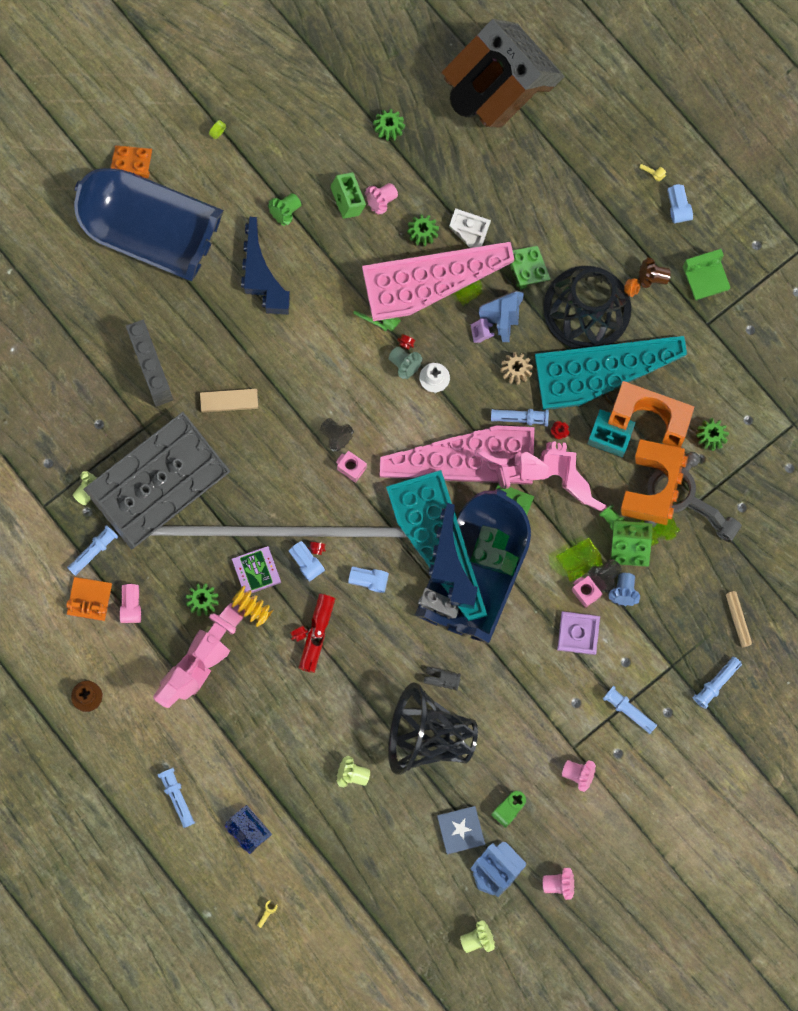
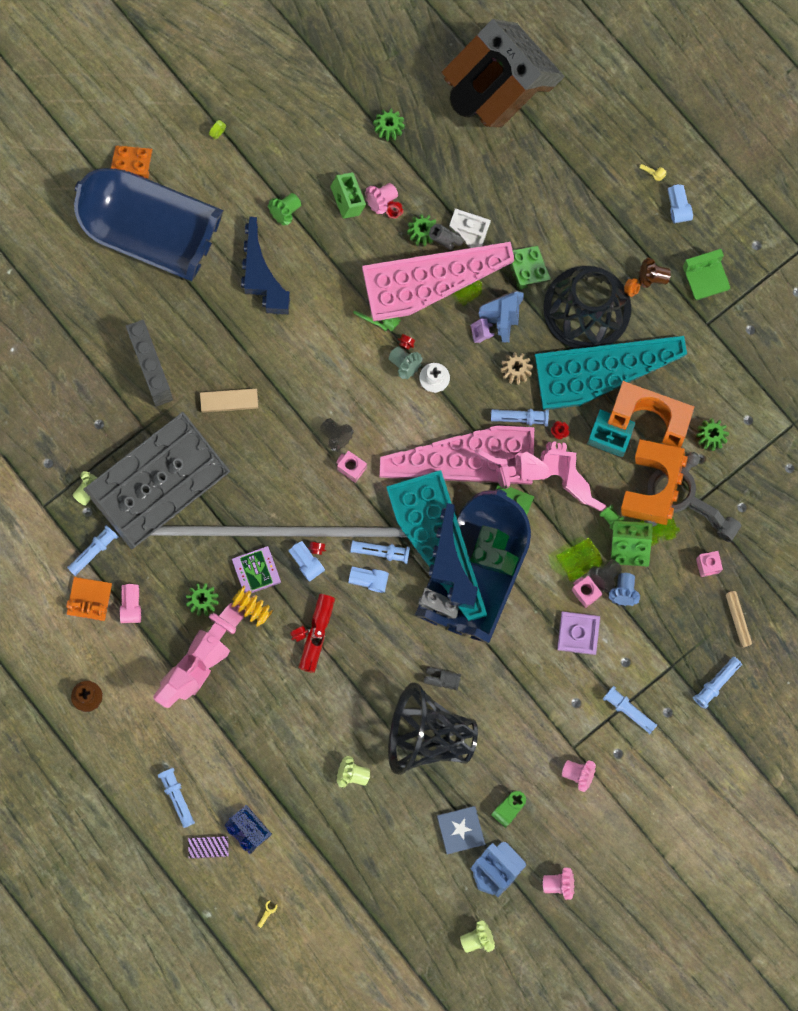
(208, 847): none -> tile
(390, 555): none -> light blue pin
(394, 213): none -> red plate
(444, 236): none -> dark grey hinge
(709, 564): none -> bright pink brick

